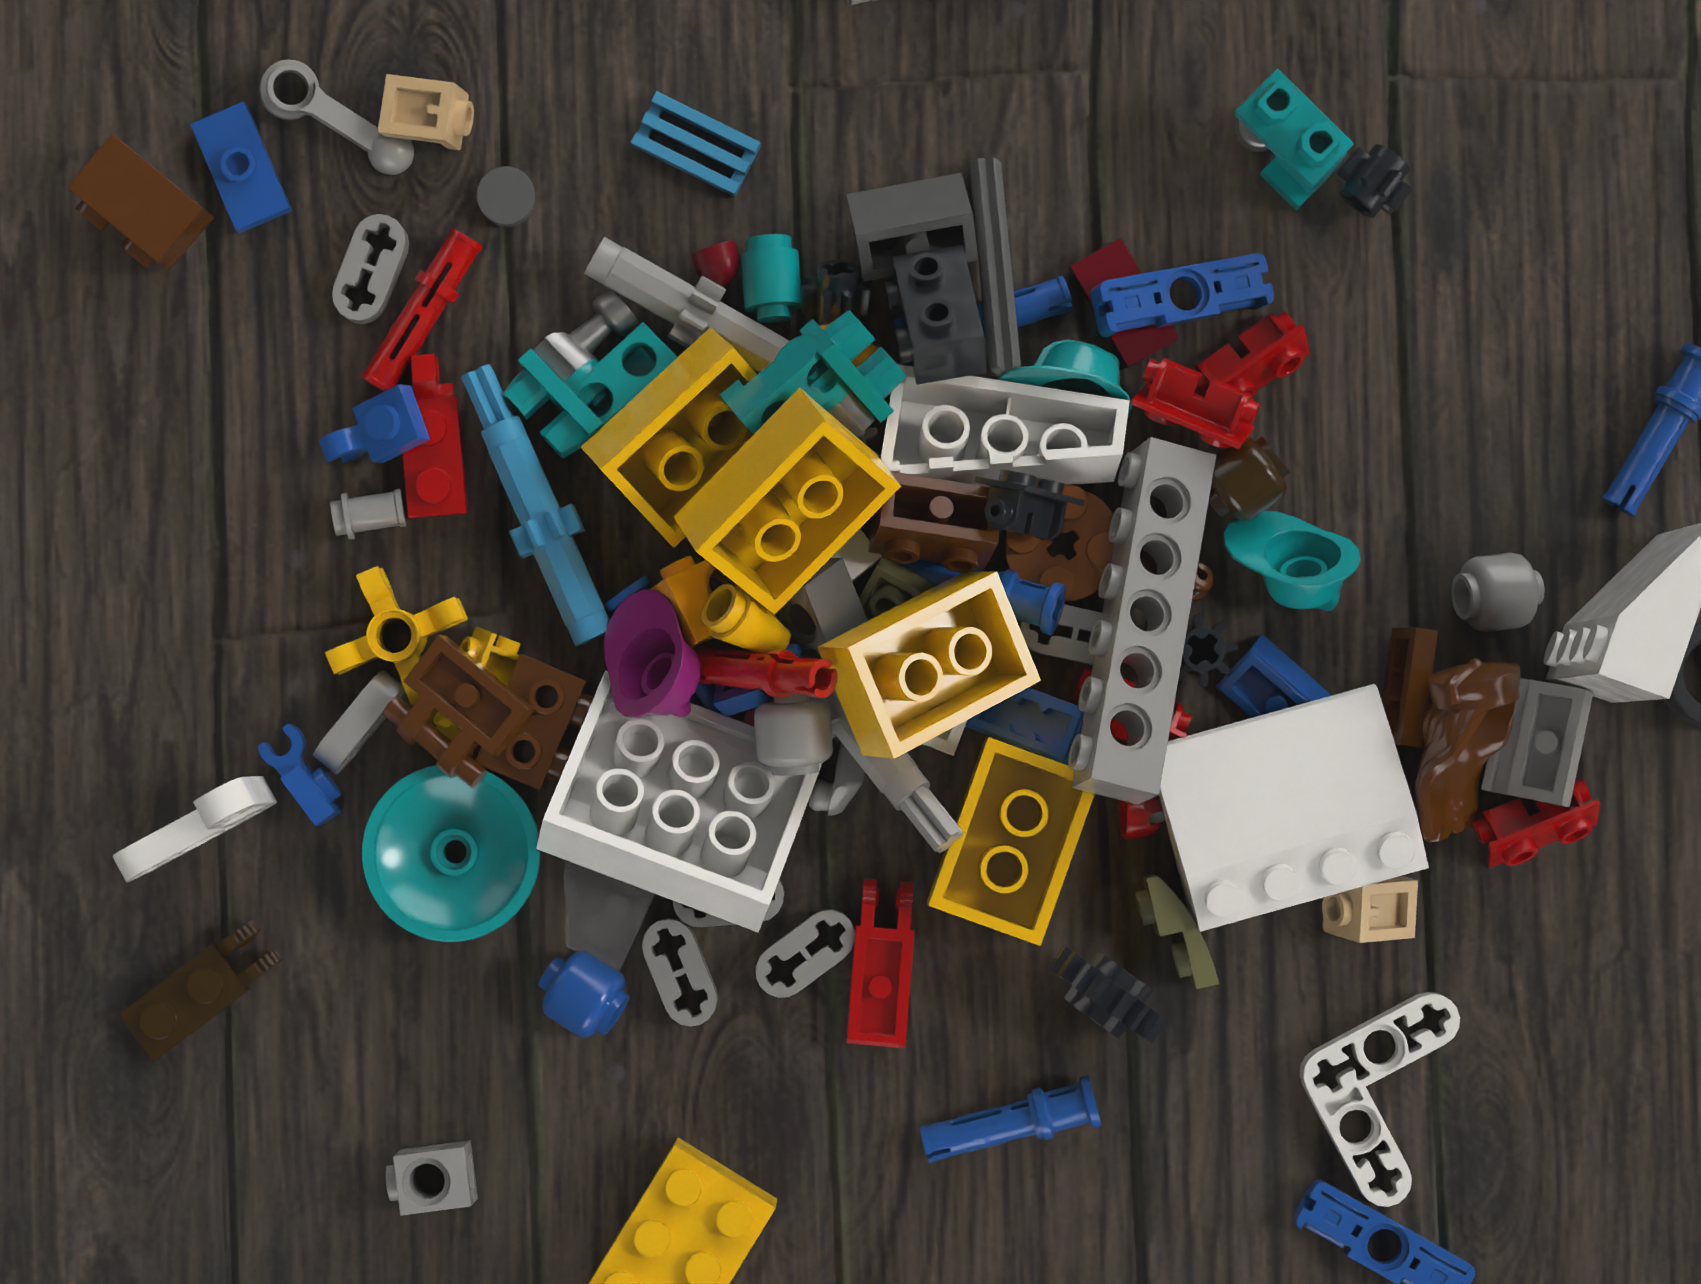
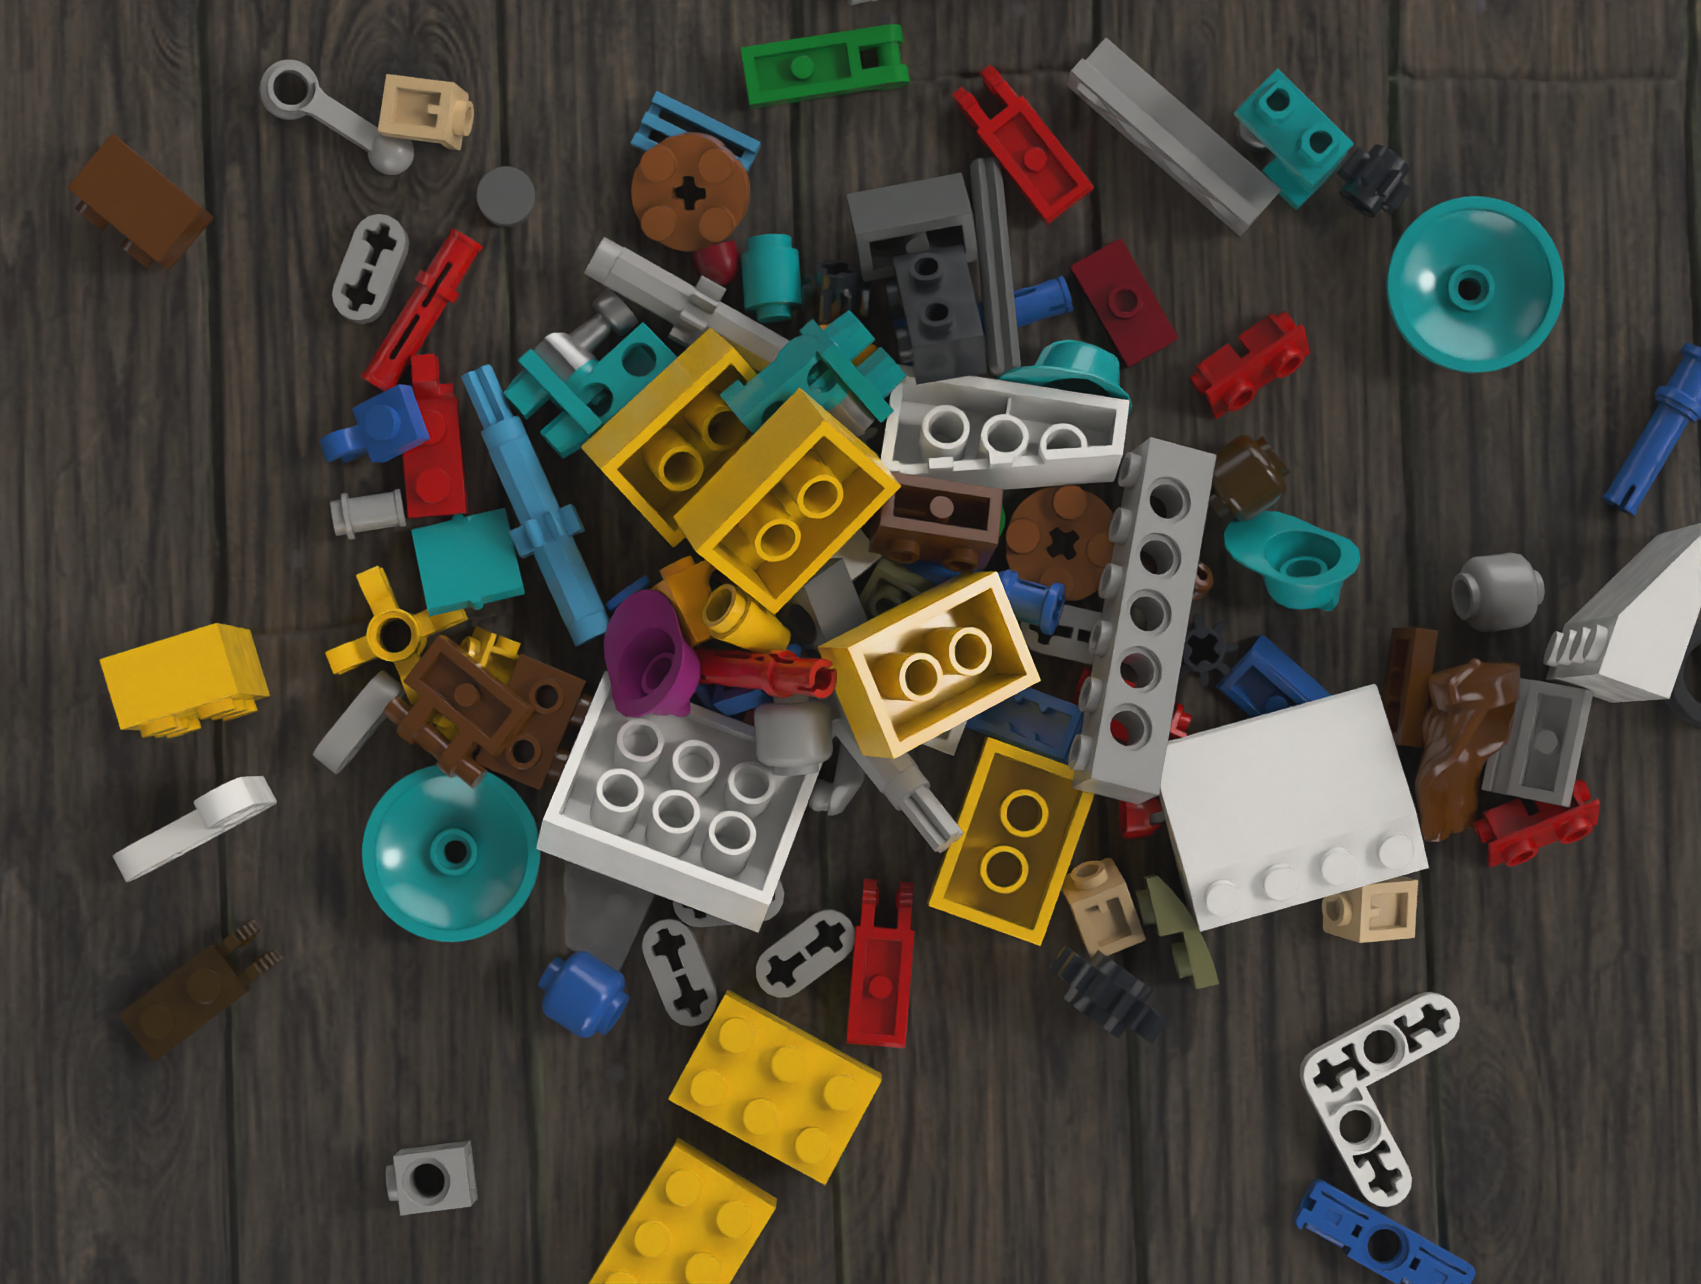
(185, 678): none -> yellow brick
(241, 167): blue plate -> none
(311, 789): blue plate -> none
(467, 562): none -> teal piece
(713, 168): none -> dark orange plate
(776, 1087): none -> yellow brick
(823, 66): none -> green plate
(1025, 149): none -> red hinge
(1026, 504): black hinge -> none
(1037, 1115): blue pin -> none
(1102, 907): none -> tan bracket
(1146, 298): blue piece -> none
(1170, 398): red hinge -> none
(1172, 136): none -> light grey fence
(1505, 259): none -> teal dish

